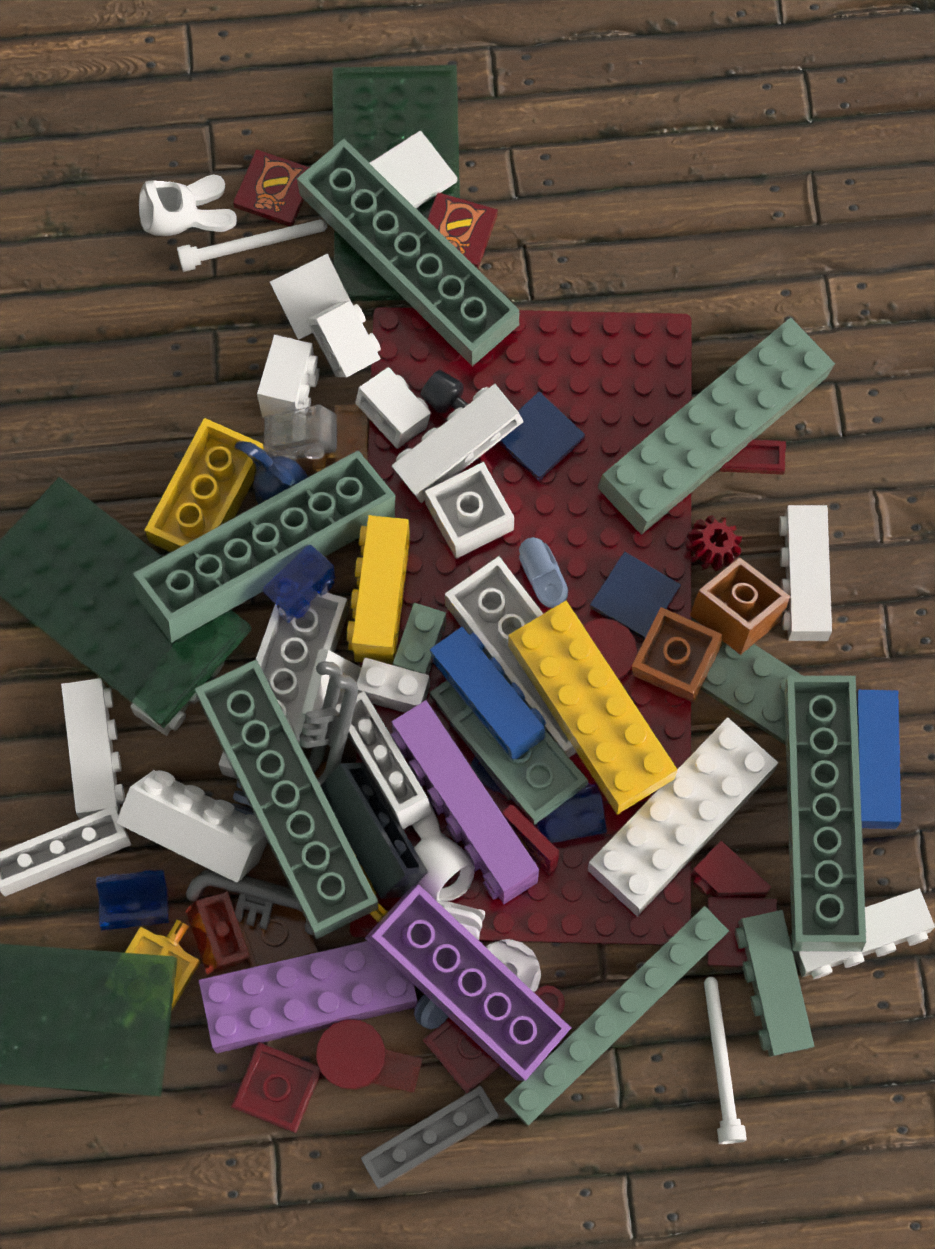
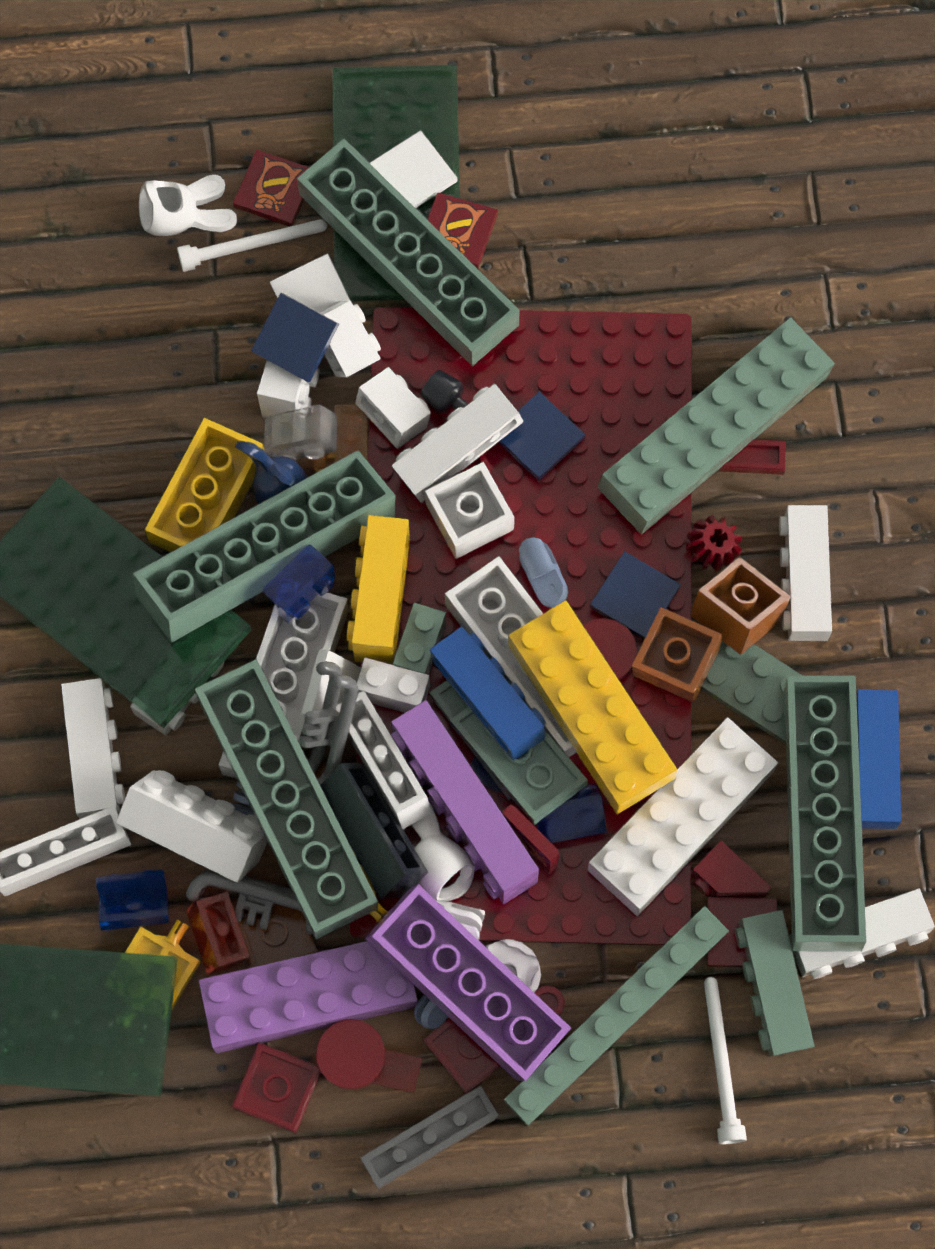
(295, 337): none -> dark blue tile

